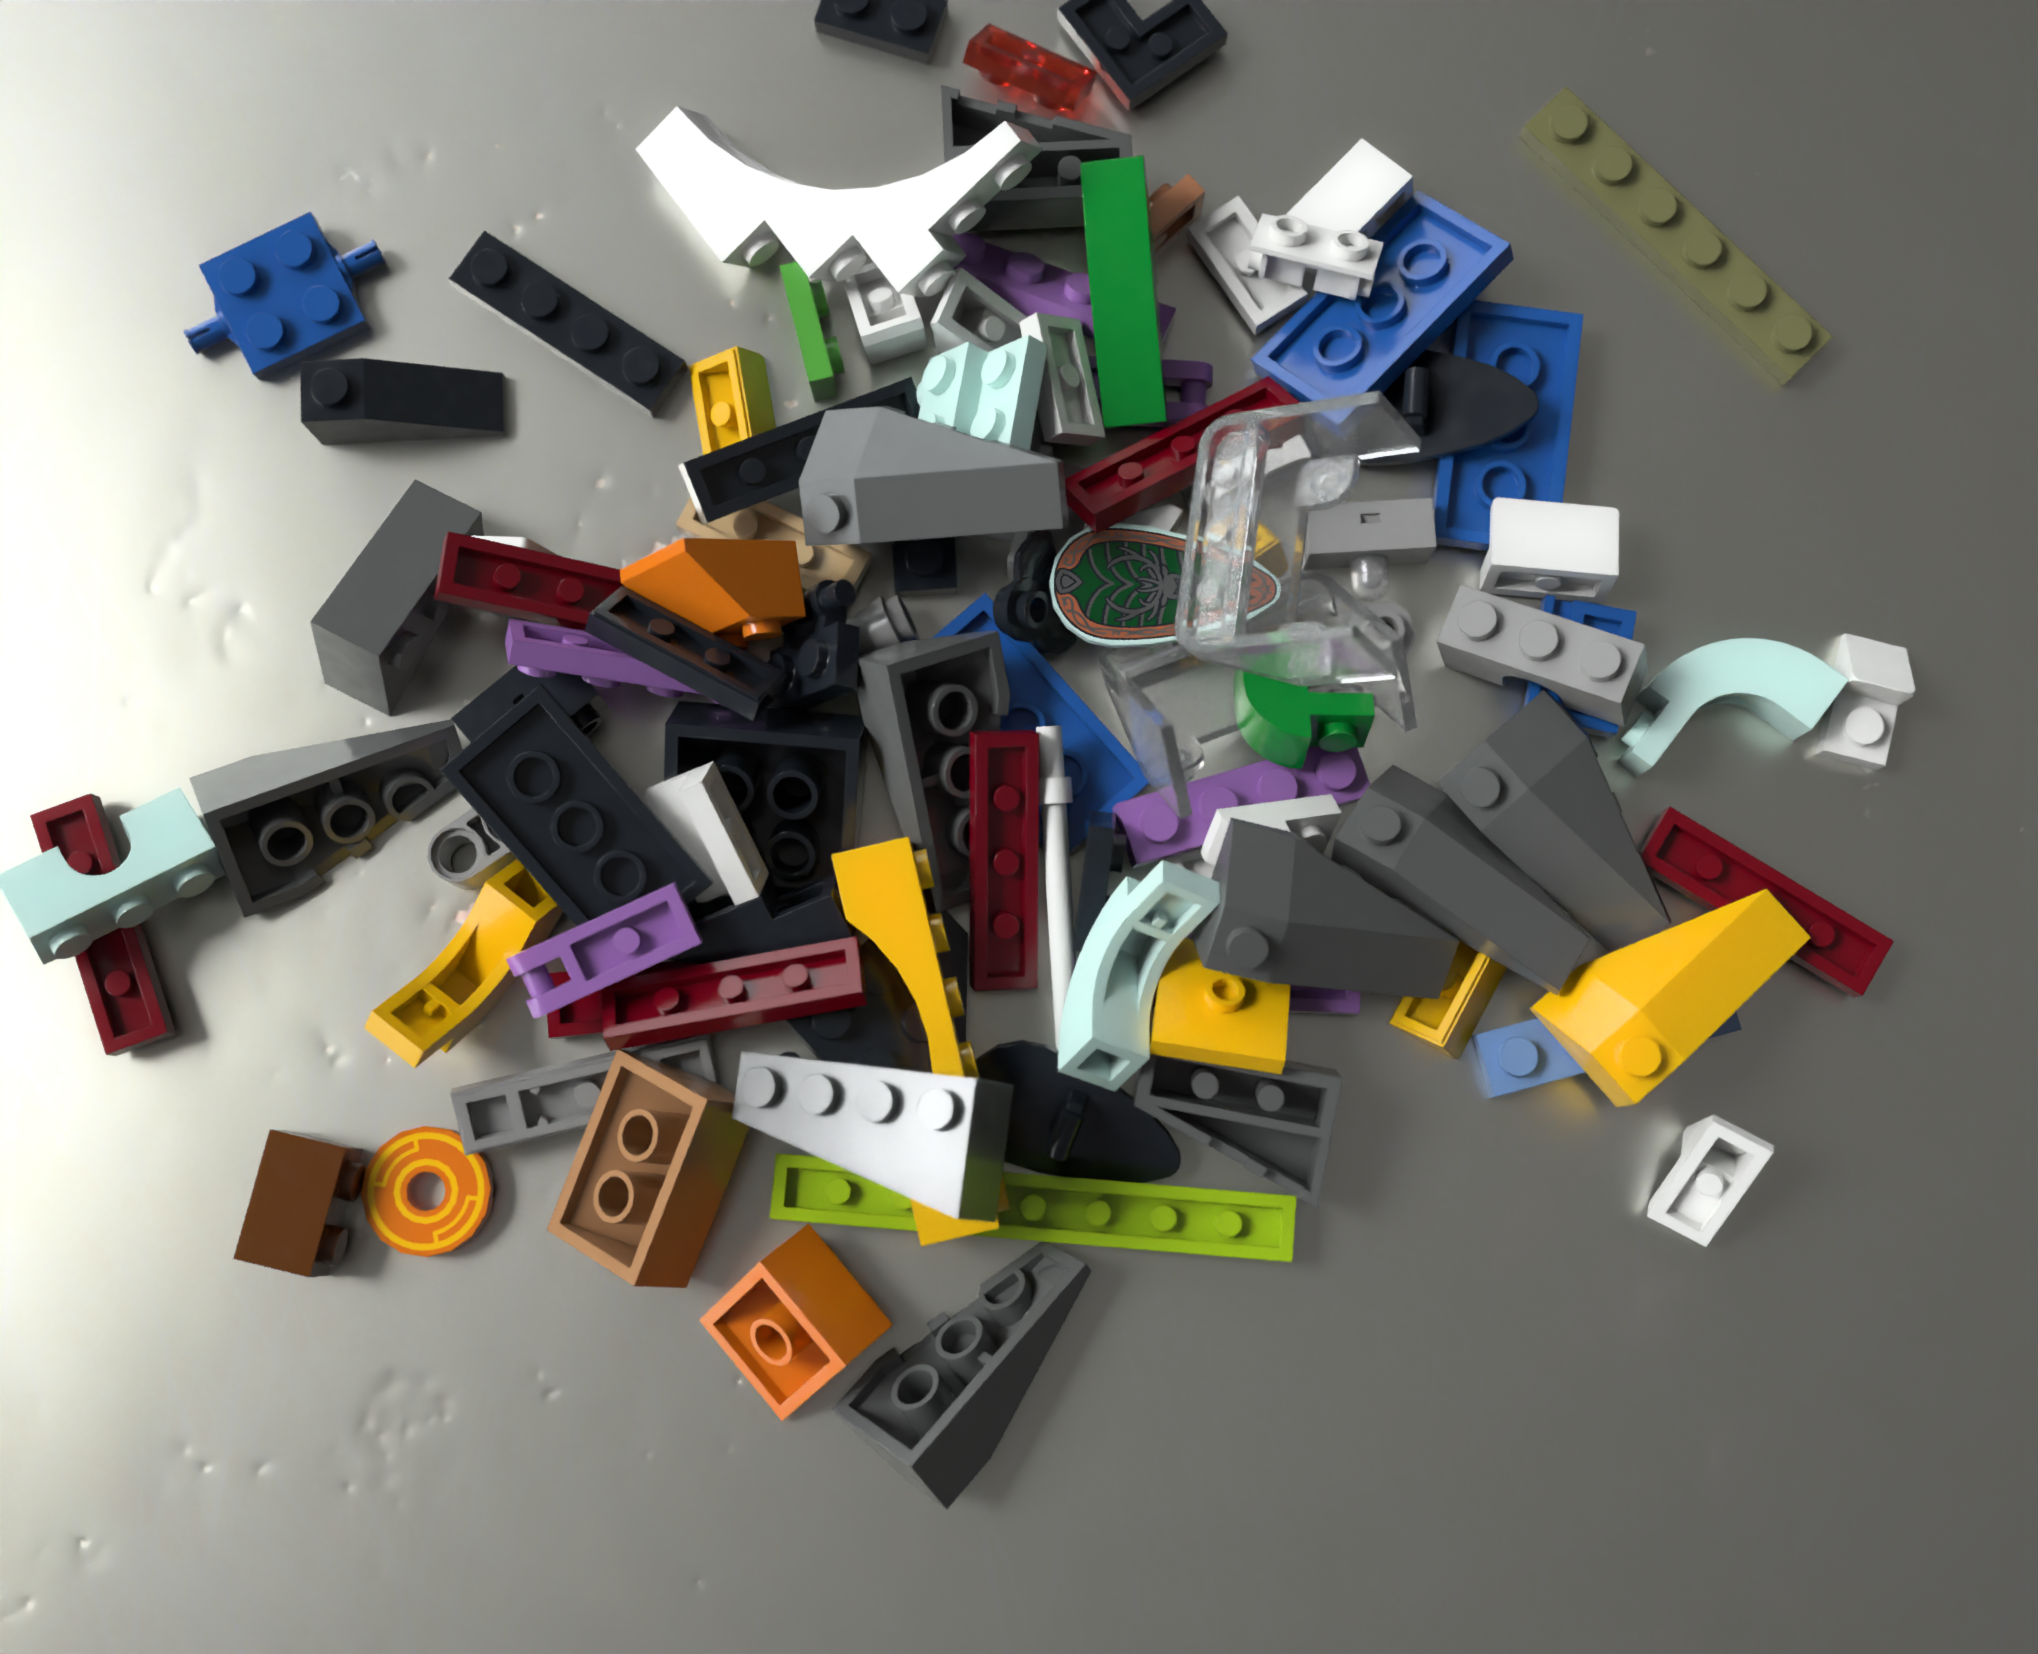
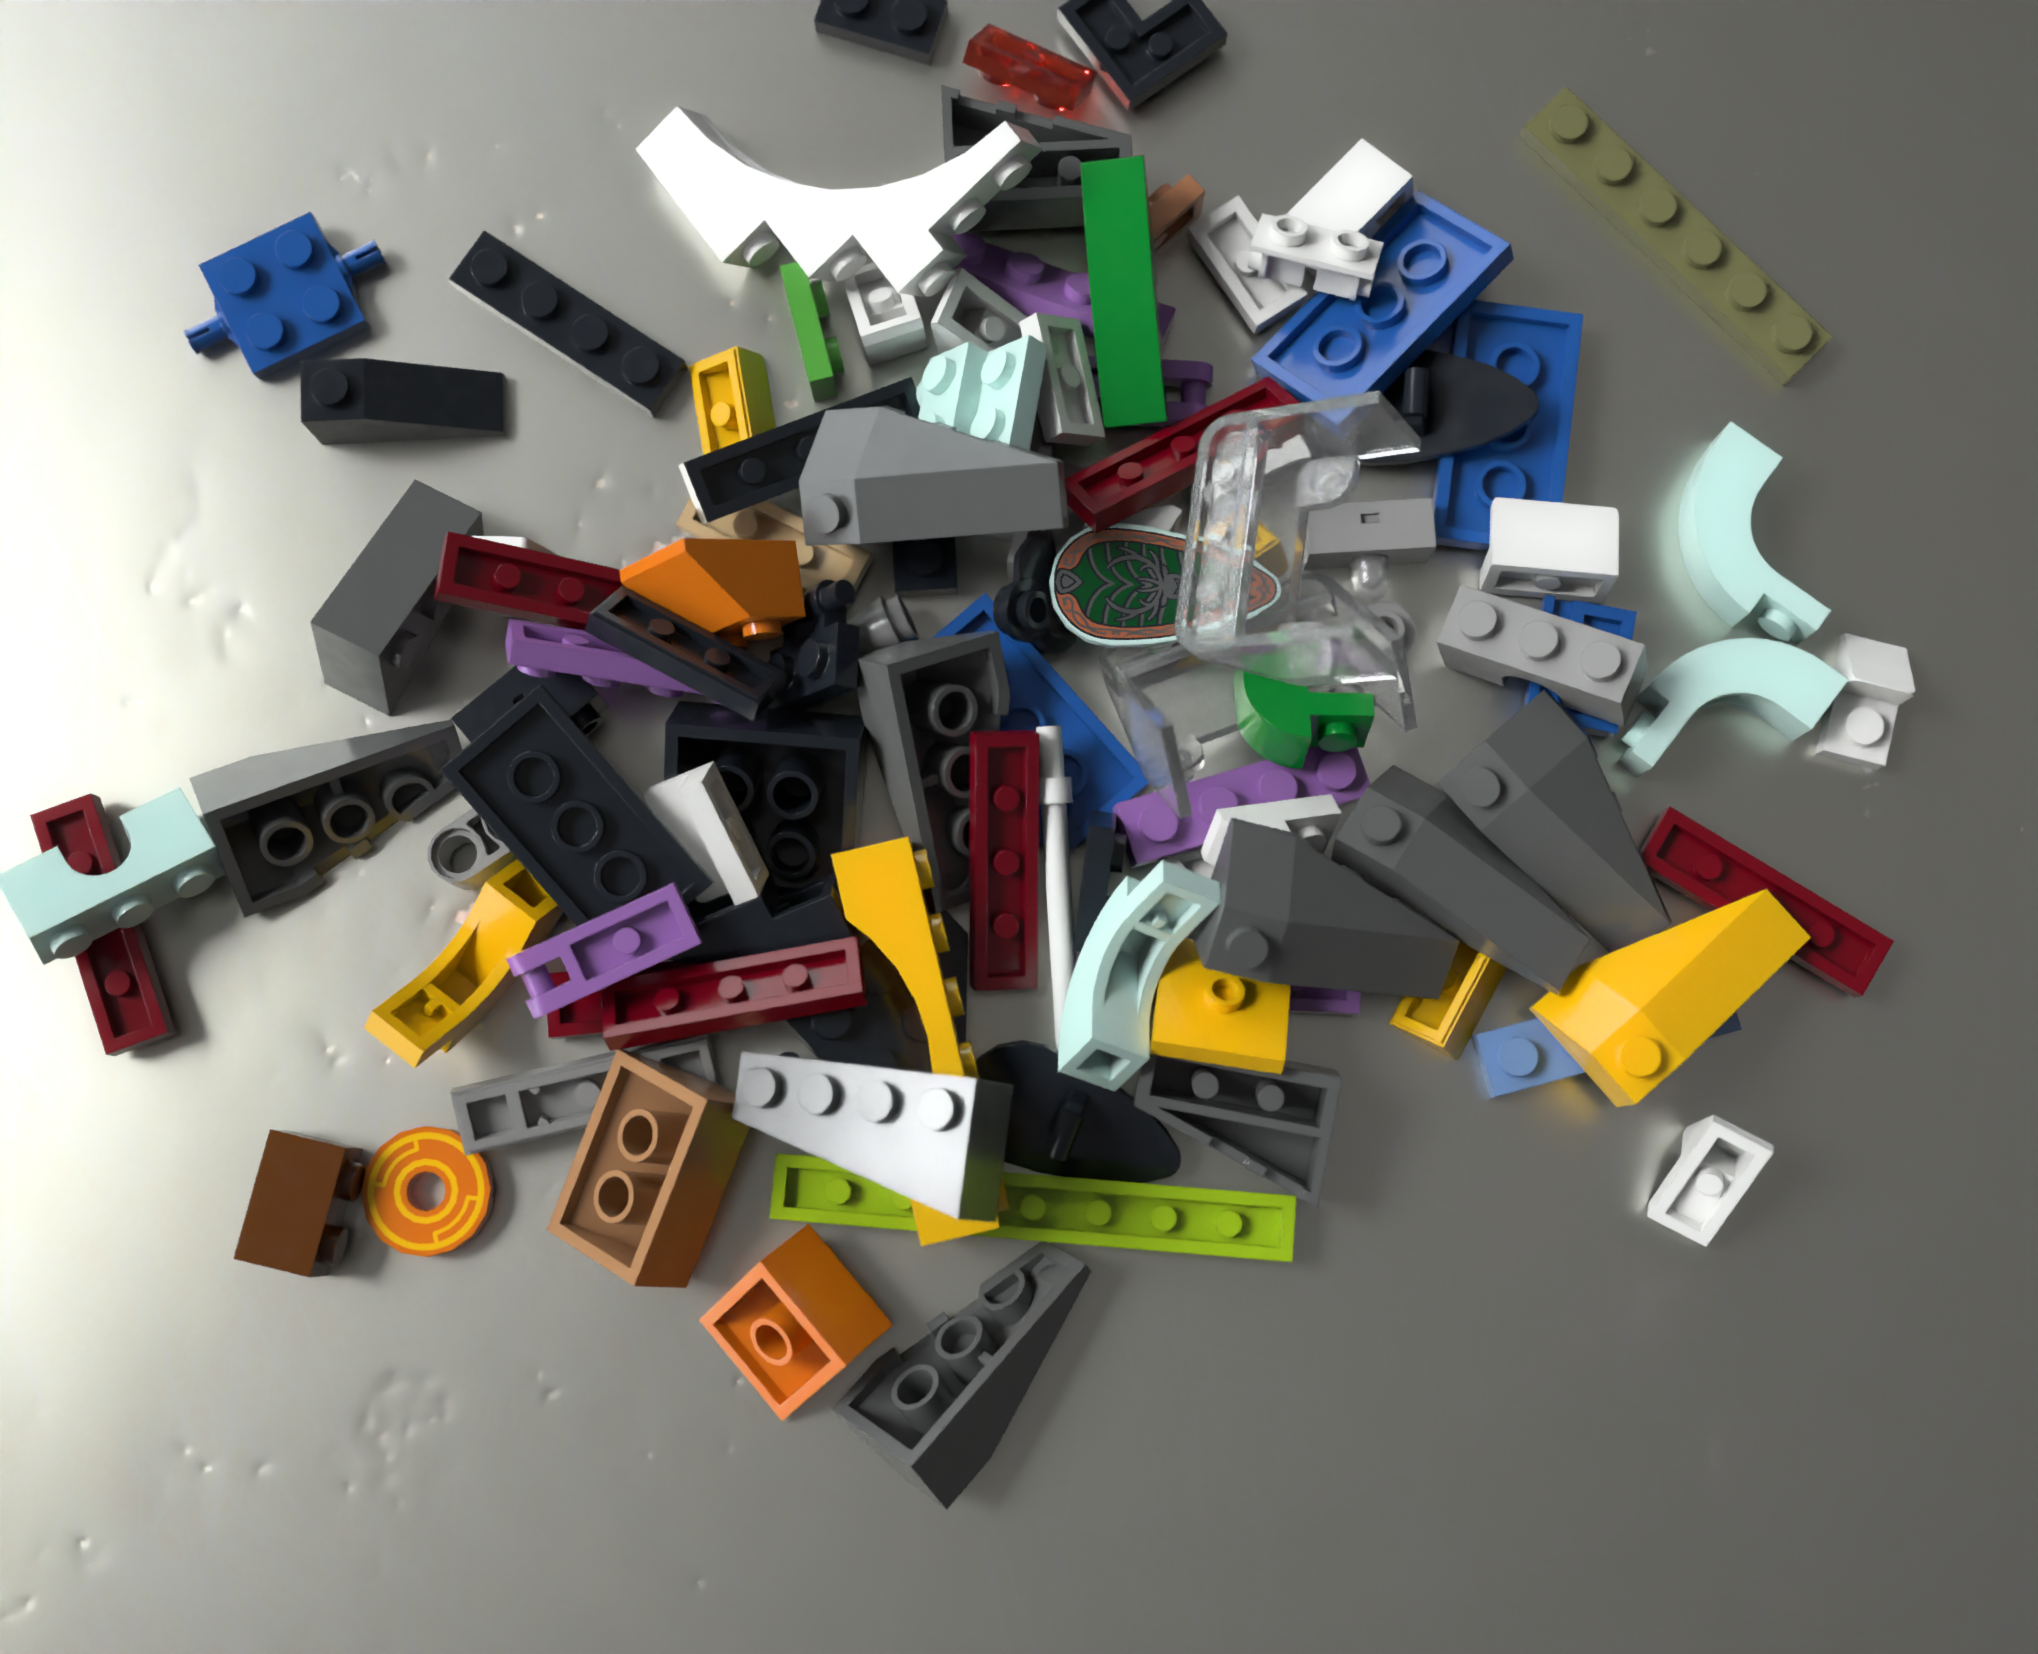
(1720, 543): none -> light aqua arch

